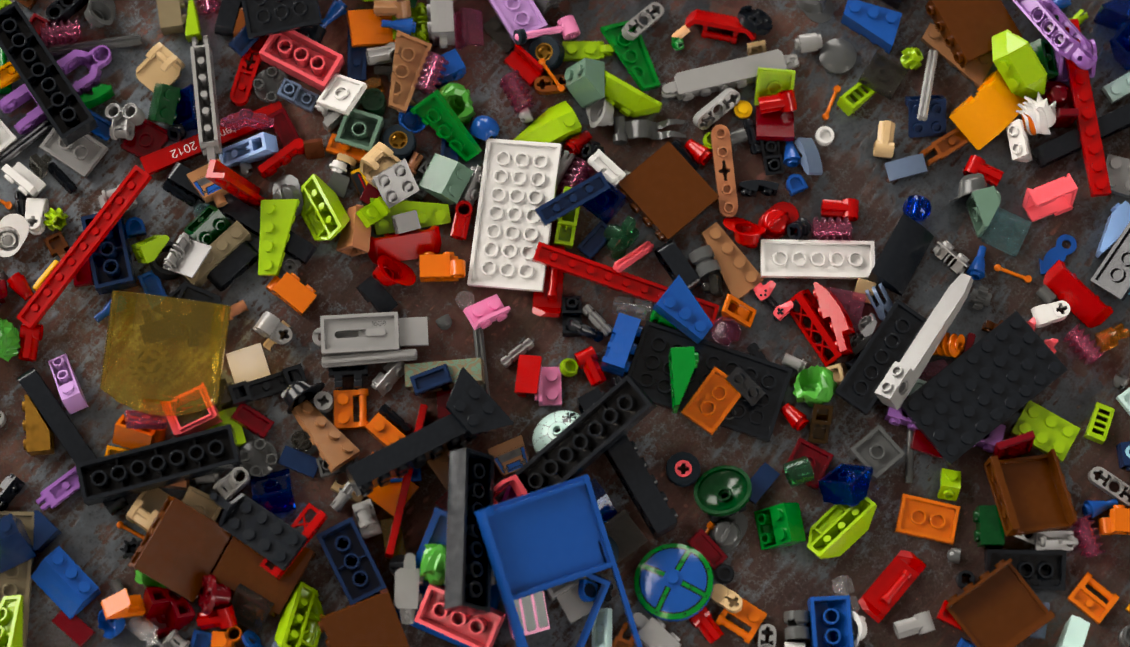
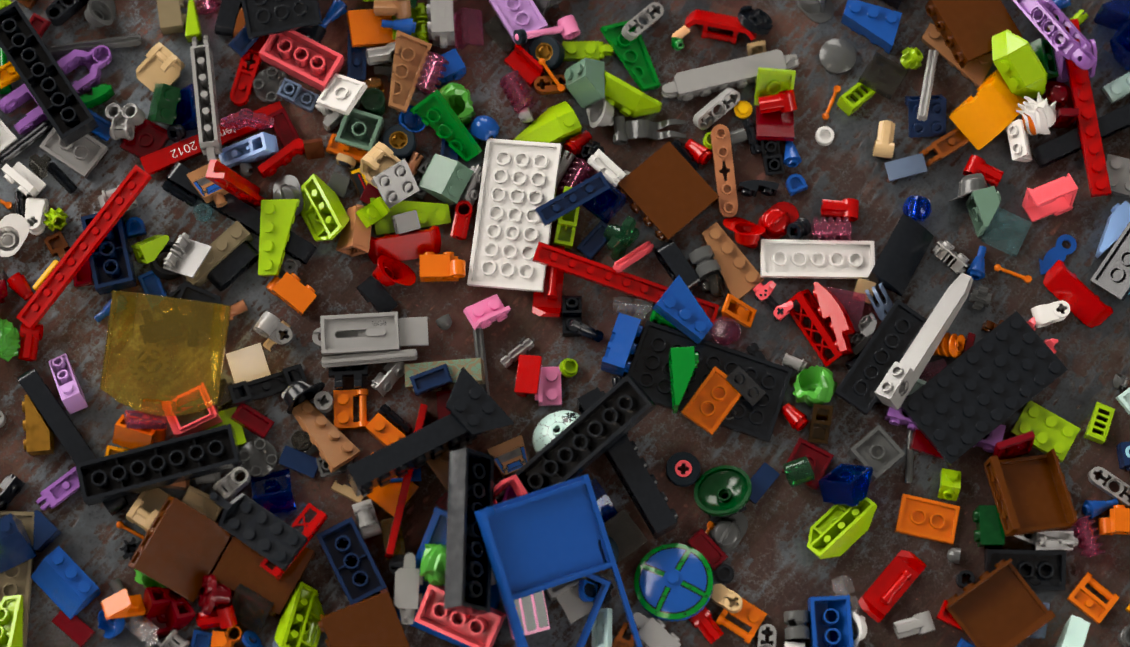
(61, 32): clear pink piece -> none
(207, 225): dark green brick -> none
(338, 166): white plate -> none
(342, 497): light grey axle -> none
(464, 299): clear plate -> none
(588, 361): red piece -> none
(597, 320): light grey axle -> none
(780, 526): green slope -> none
(808, 42): light grey brick -> none
(810, 158): sand blue slope -> none
(839, 371): tan slope -> none
(1046, 294): dark grey hinge -> none
(1083, 345): clear pink piece -> none
(1109, 337): clear orange plate -> none

